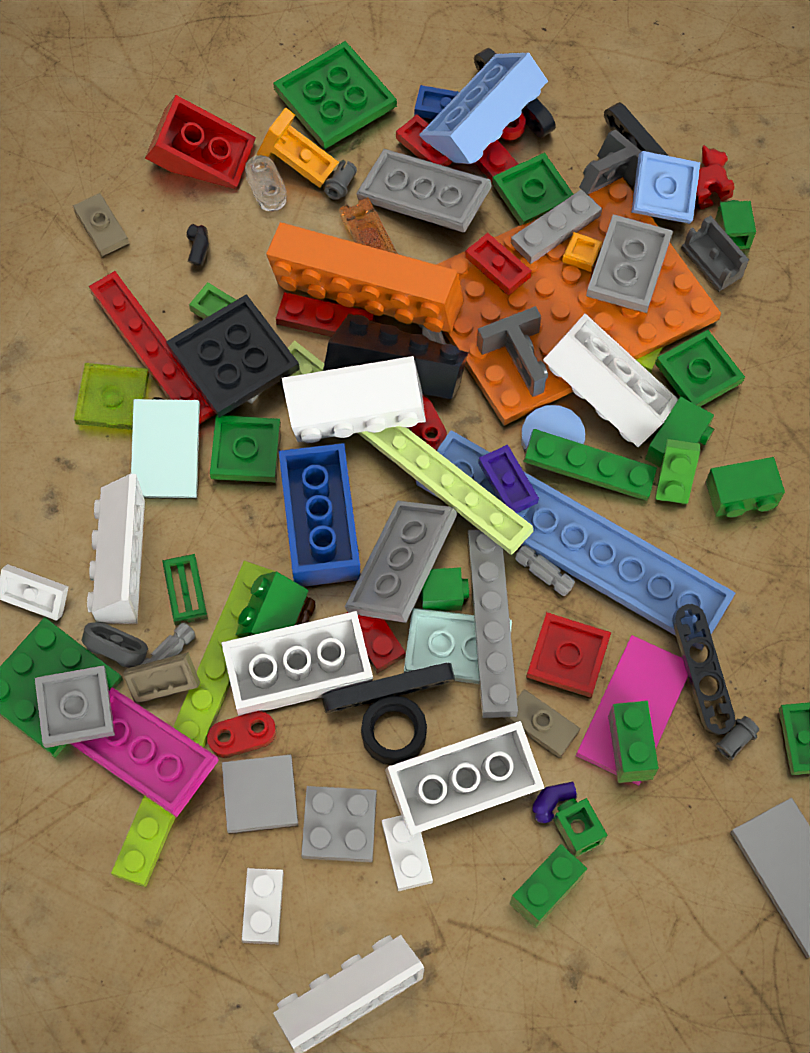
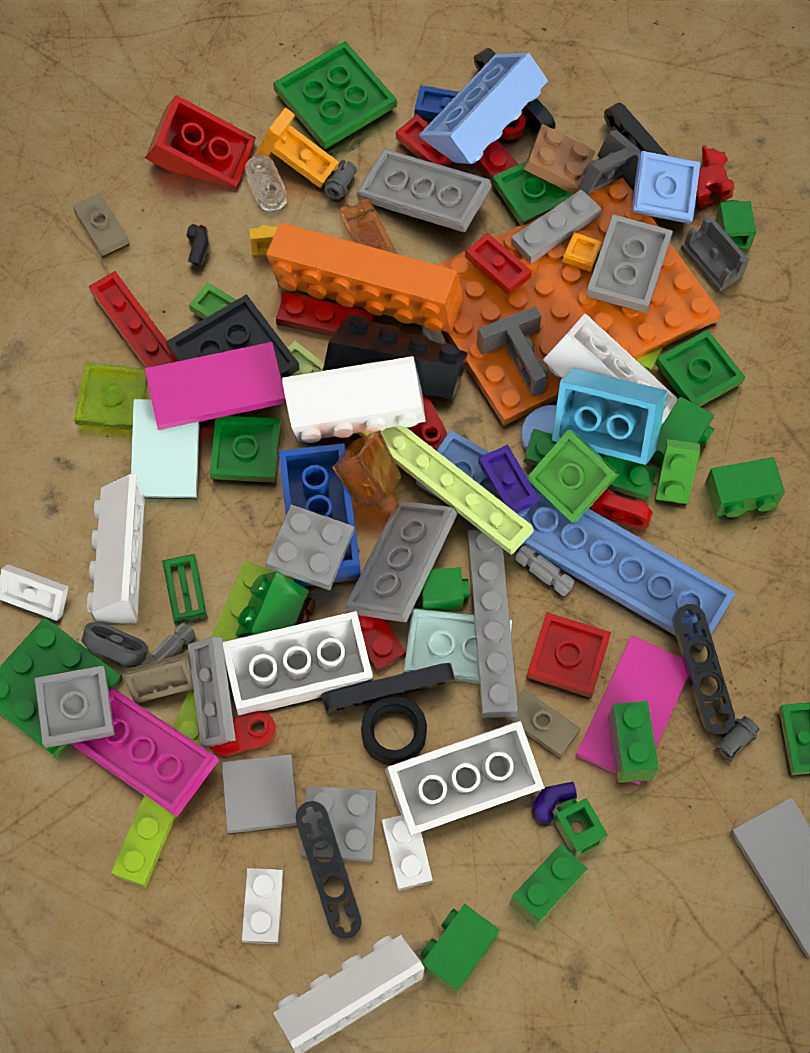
(211, 692): none -> light grey plate
(215, 385): none -> dark pink tile
(261, 238): none -> yellow plate
(310, 547): none -> light grey plate
(324, 870): none -> black beam
(370, 472): none -> clear orange torso
(458, 948): none -> green brick
(558, 159): none -> medium nougat plate
(572, 476): none -> bright green plate
(610, 414): none -> medium azure brick
(622, 510): none -> red plate

